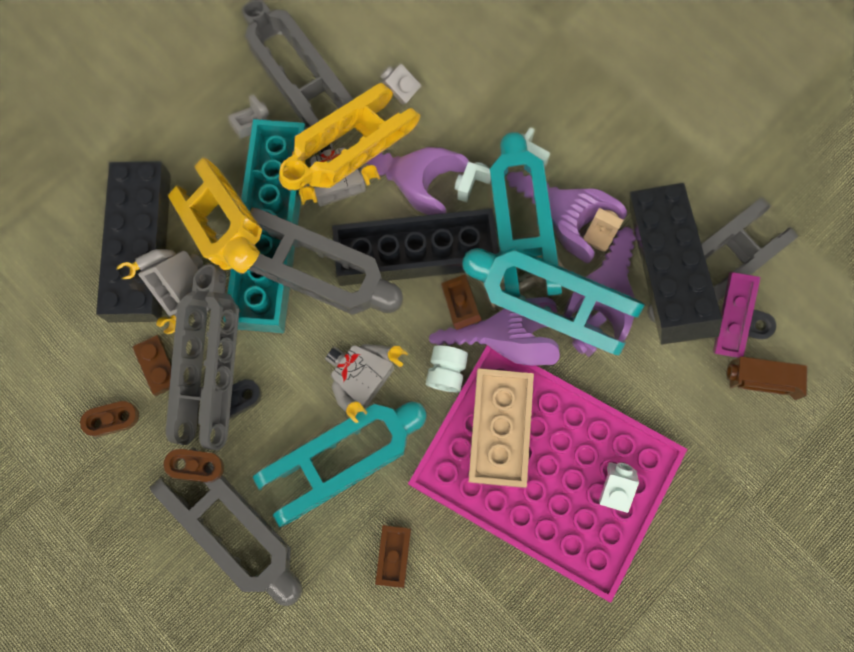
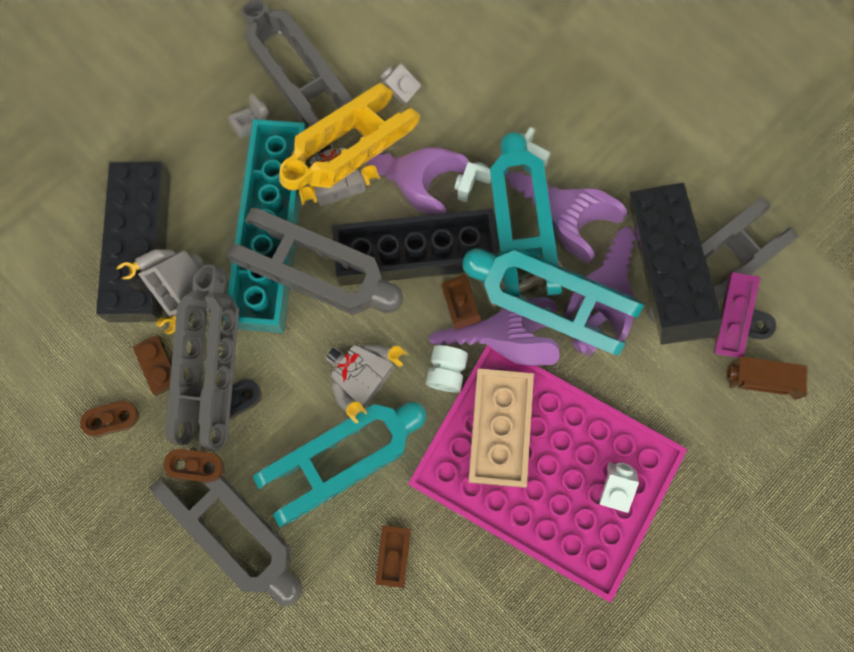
(237, 246): yellow piece -> none
(603, 229): tan bracket -> none

